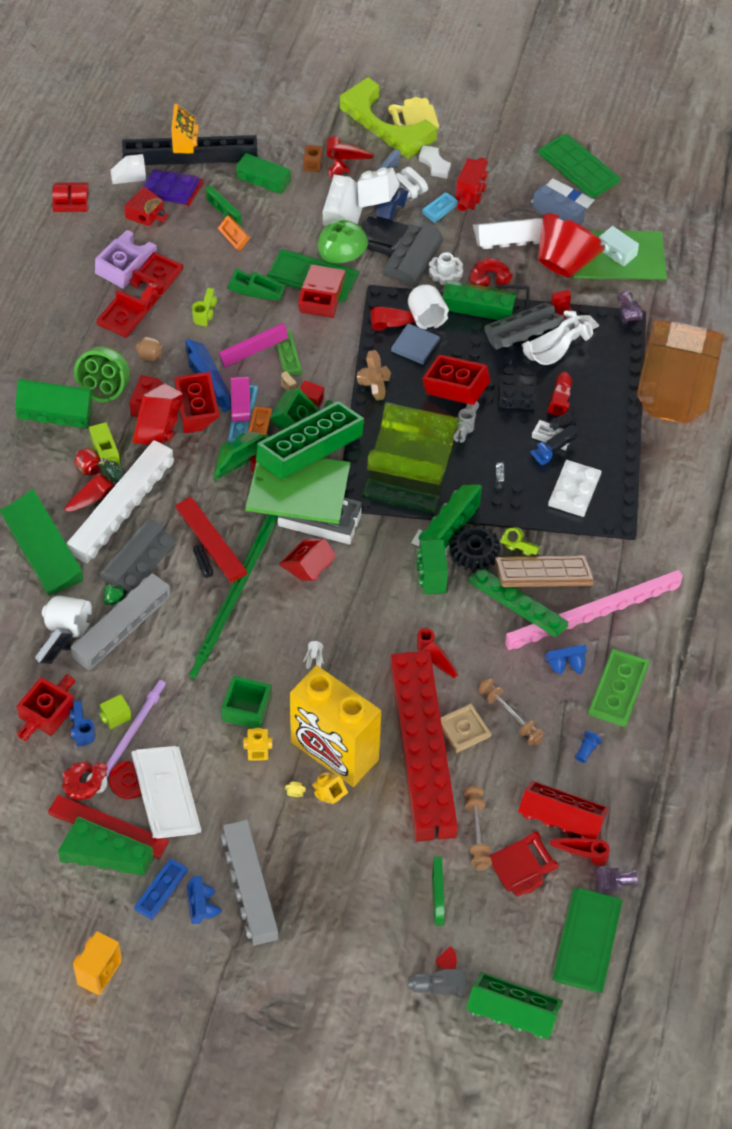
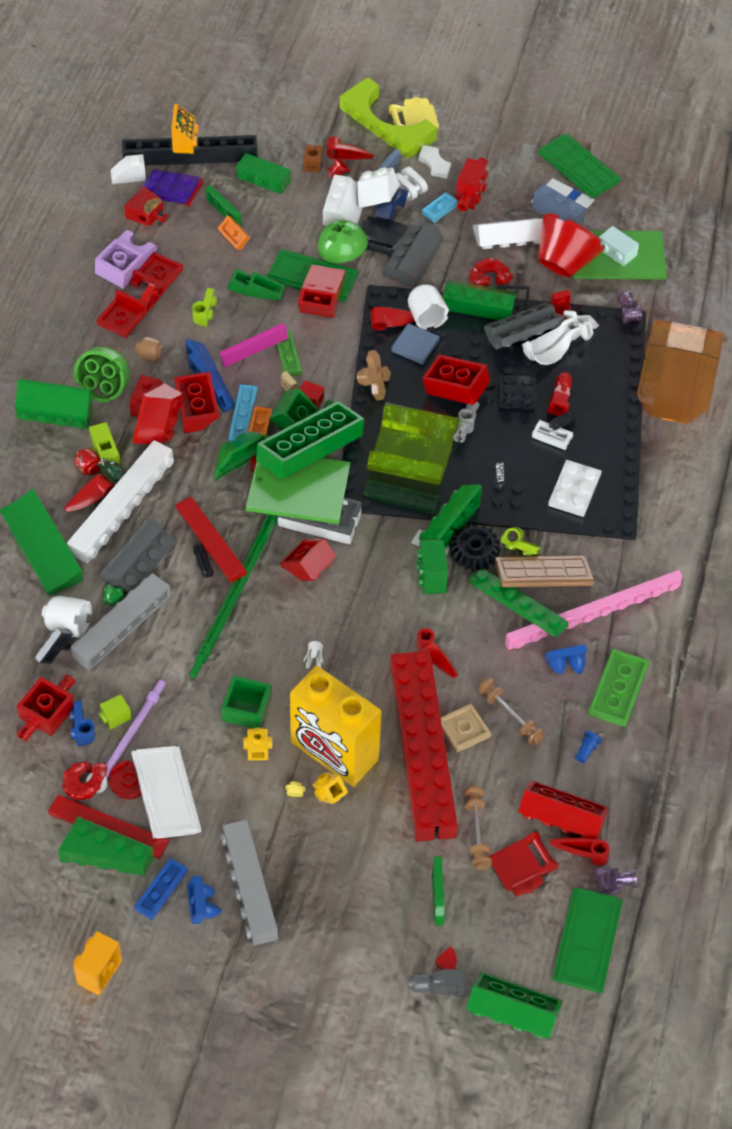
(70, 197): red plate -> none
(240, 399): dark pink beam -> none
(445, 268): white plant -> none
(545, 451): piece -> none

